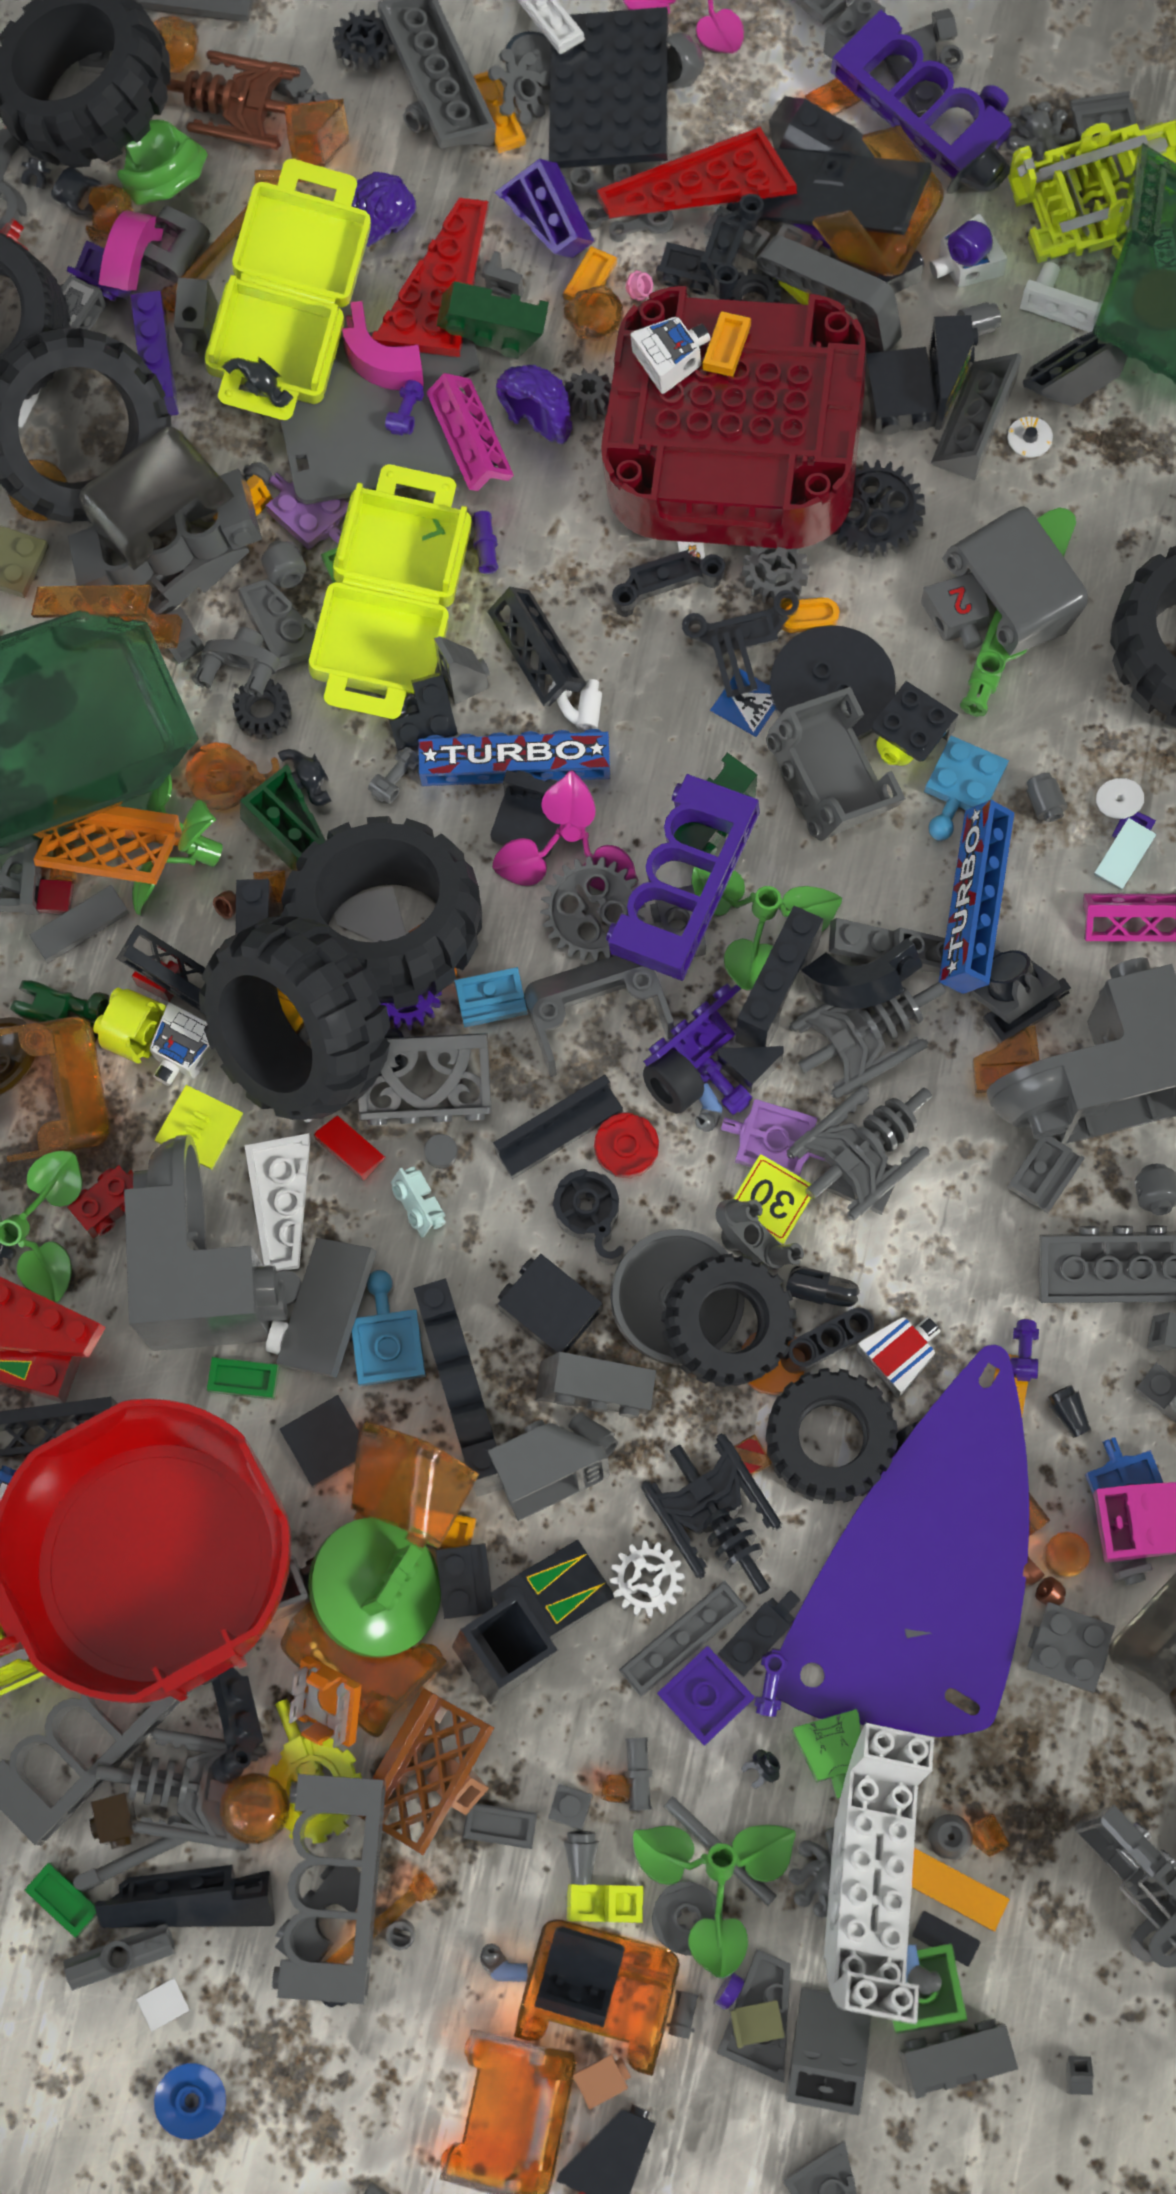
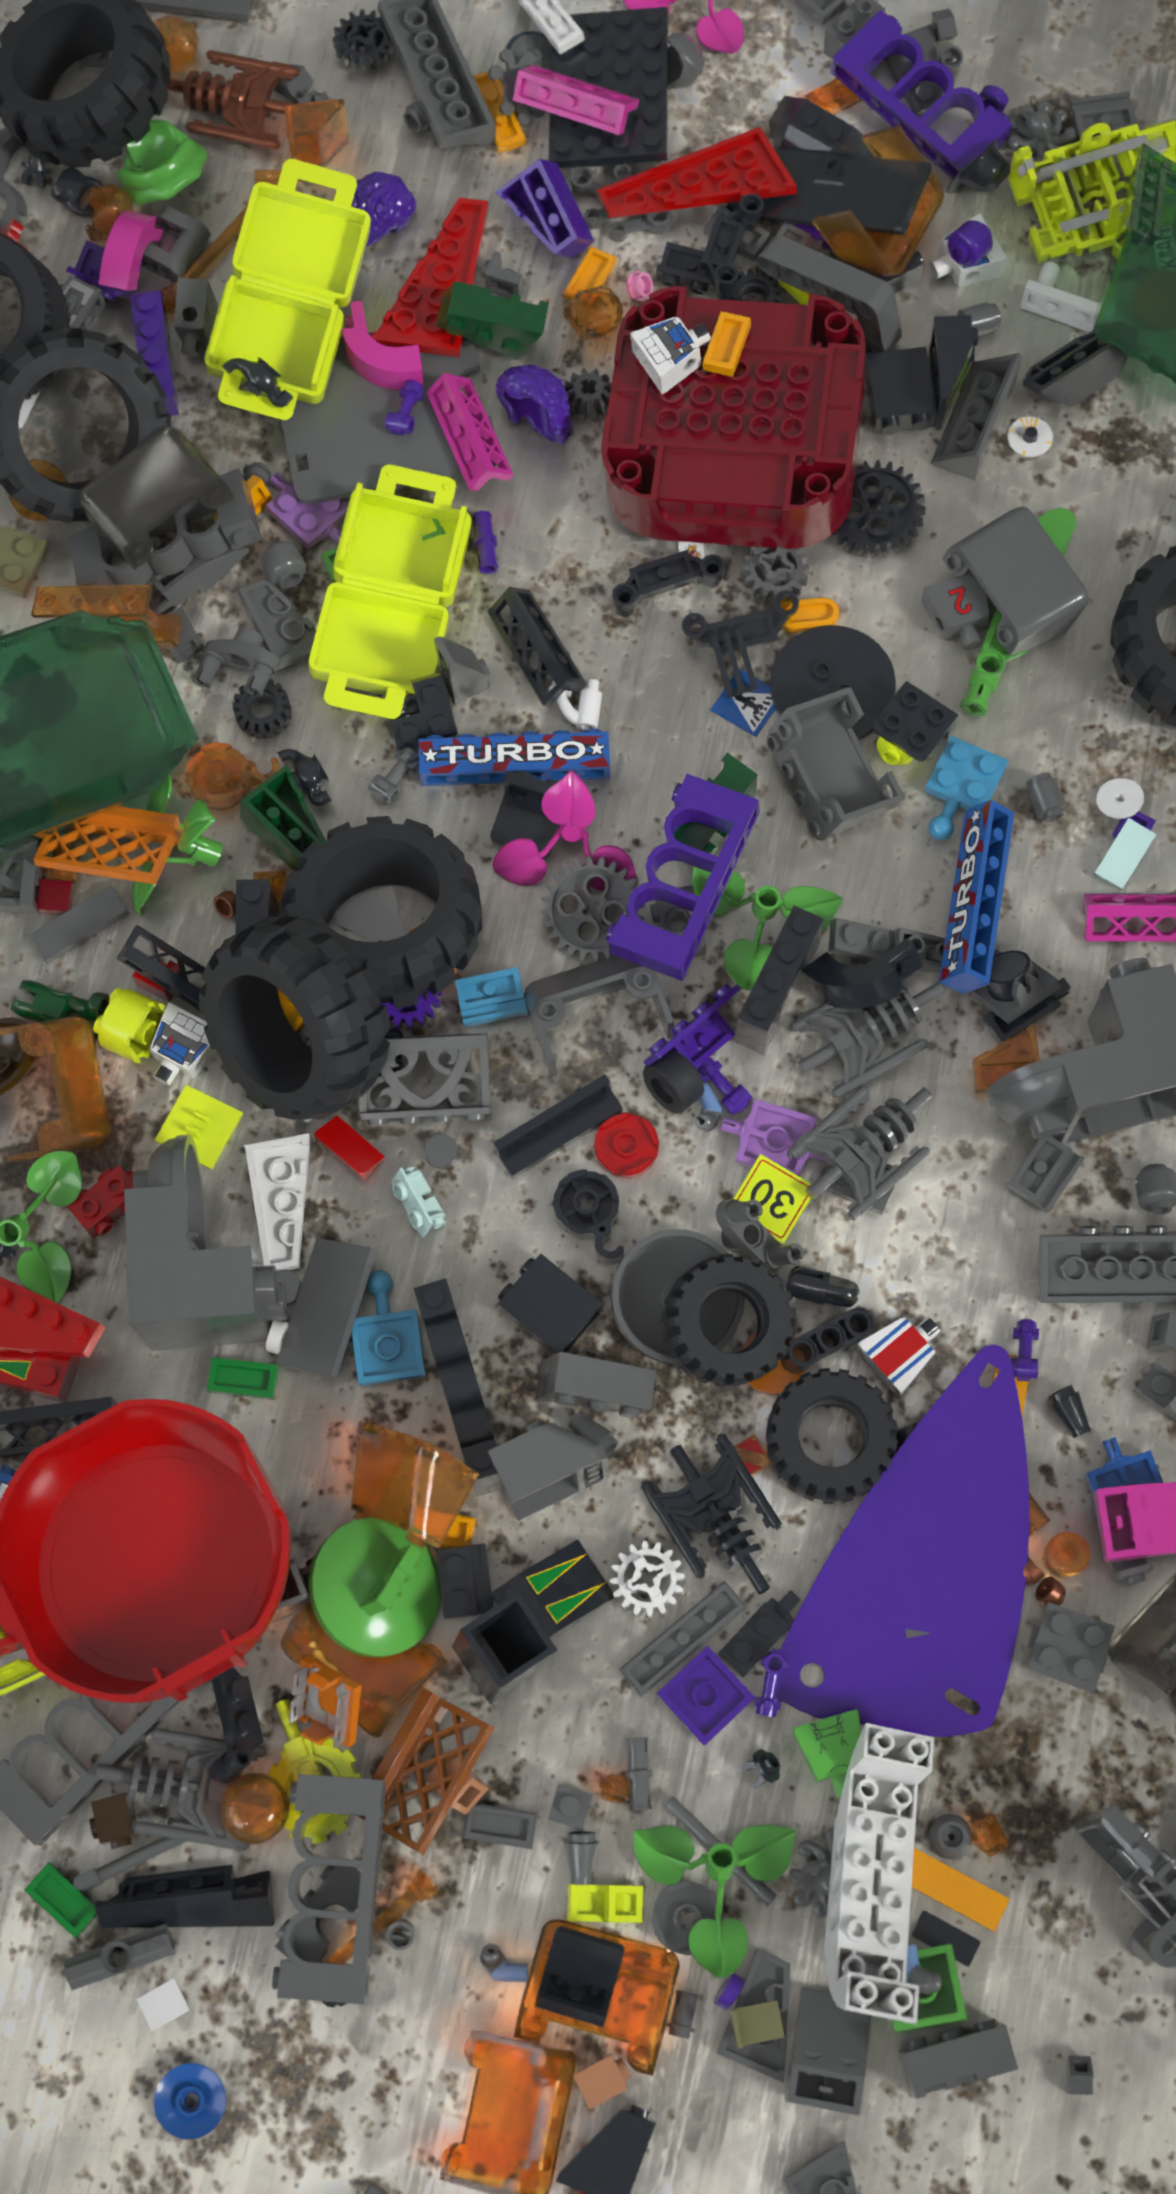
(323, 1440): black tile -> none
(573, 99): none -> dark pink fence
(750, 1064): black slope -> none

